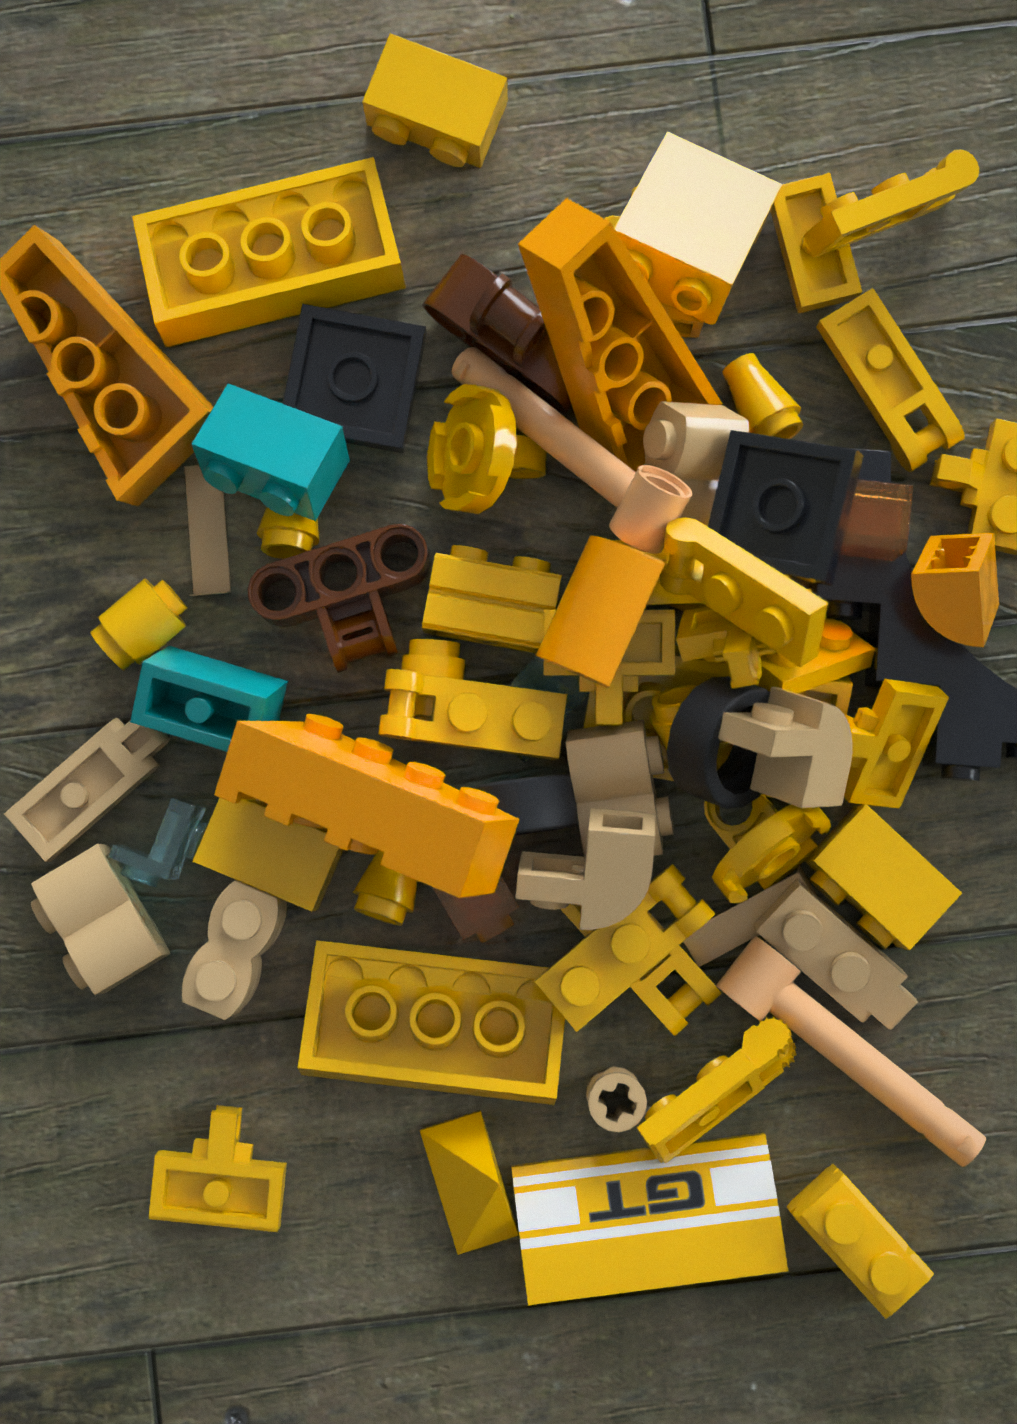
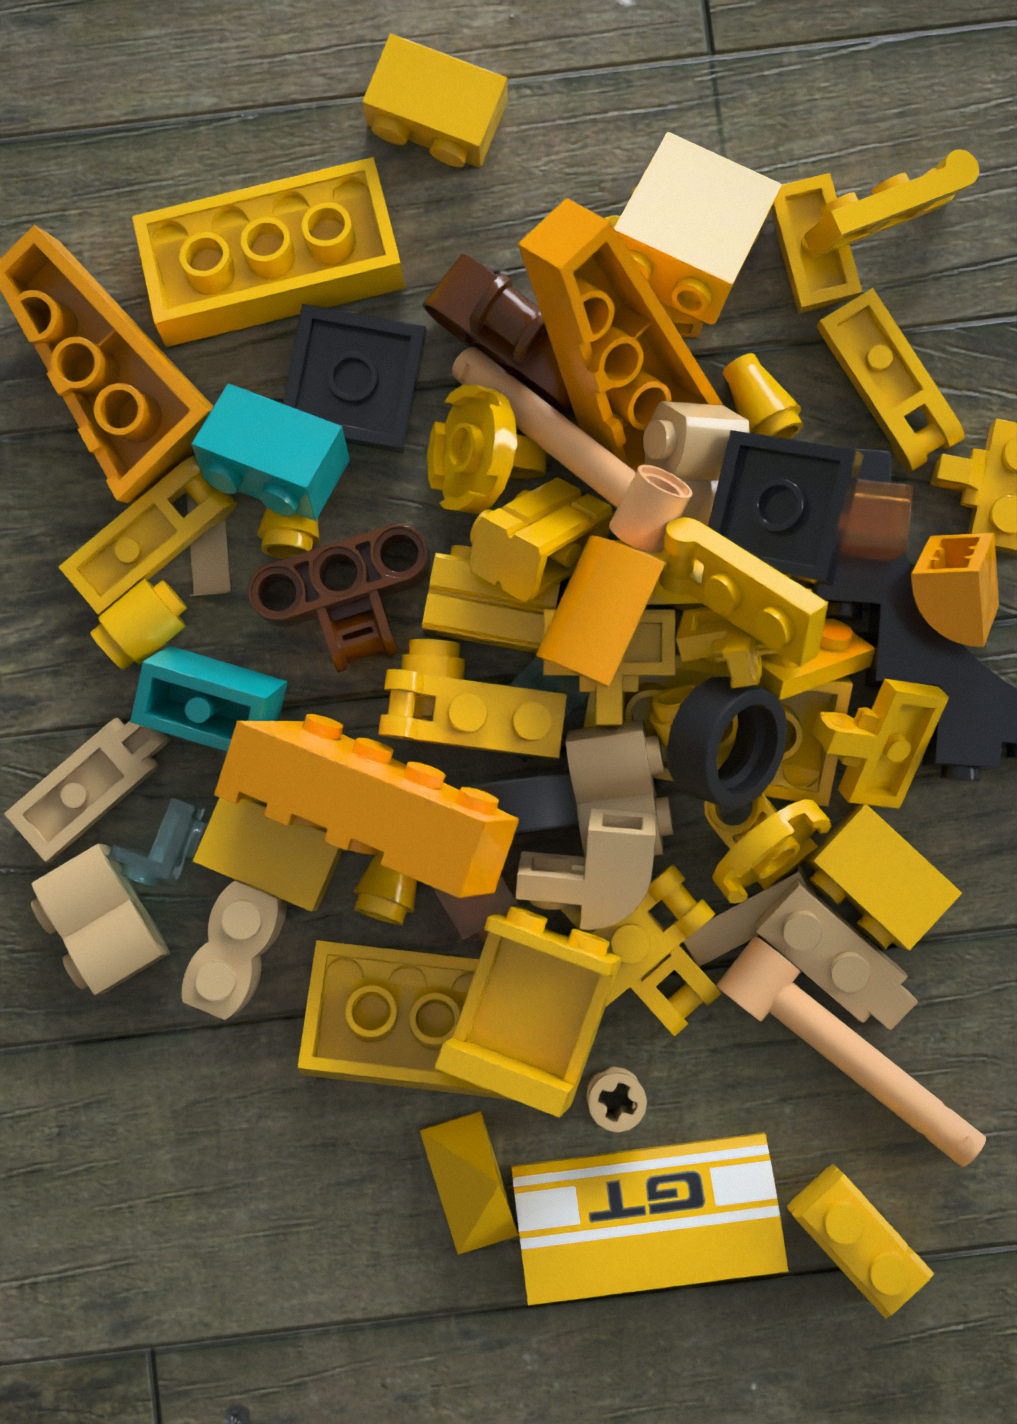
(146, 536): none -> yellow plate
(218, 1181): yellow hinge -> none
(531, 1011): none -> yellow panel
(536, 538): none -> yellow brick
(719, 1090): yellow hinge -> none
(799, 748): tan brick -> none

